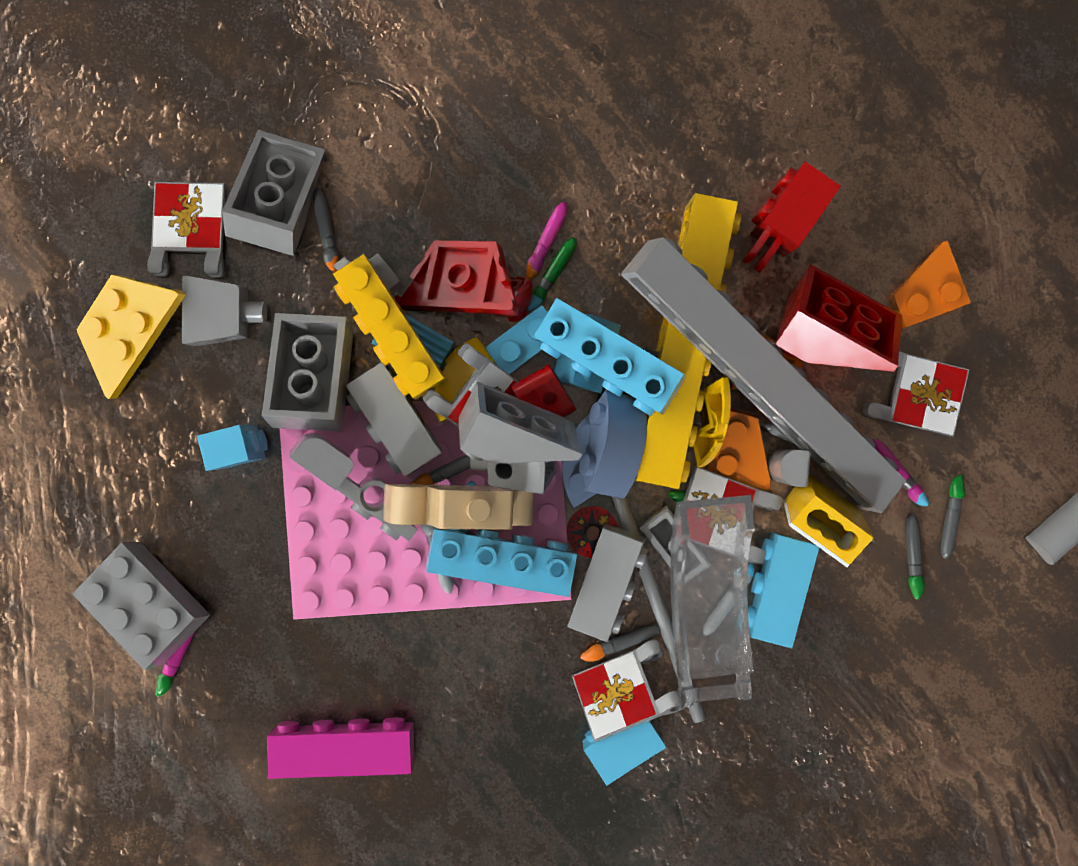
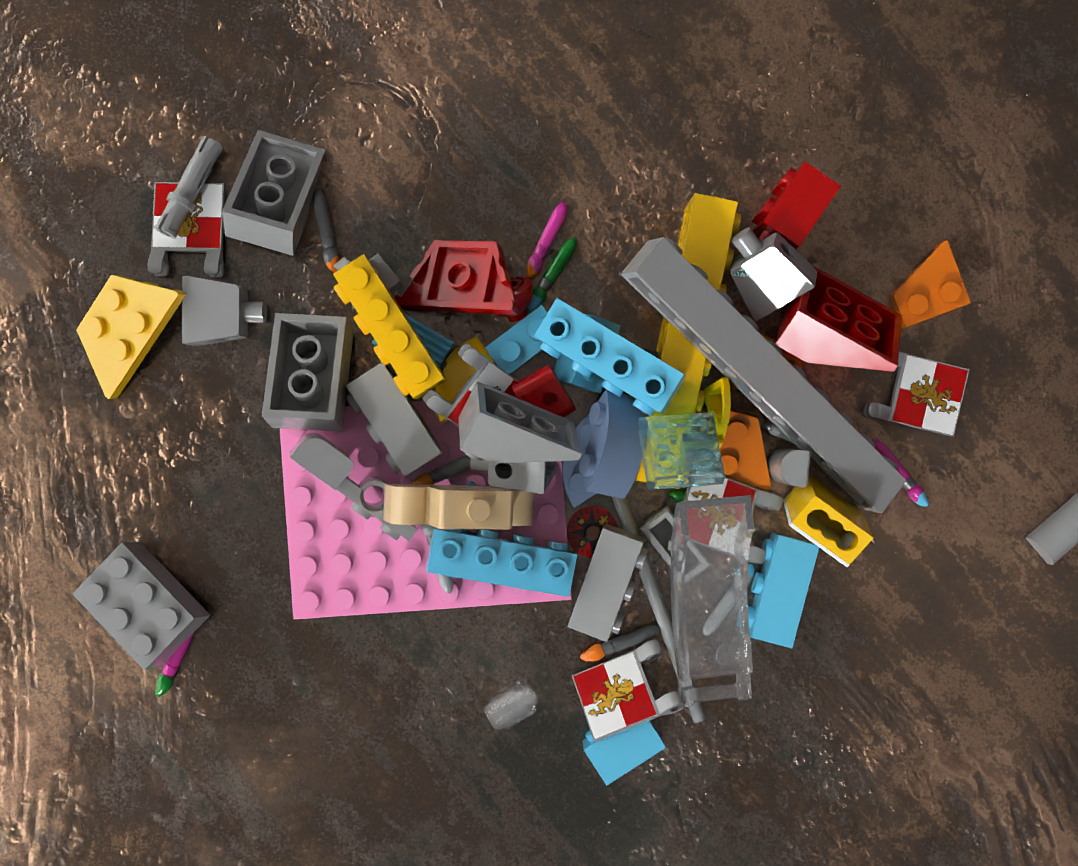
(189, 186): none -> light grey pin
(232, 446): medium azure brick -> none
(341, 749): dark pink brick -> none
(511, 706): none -> clear brick
(680, 451): none -> clear light blue plate
(769, 272): none -> light grey torso
(914, 556): dark grey piece -> none
(952, 516): dark grey piece -> none

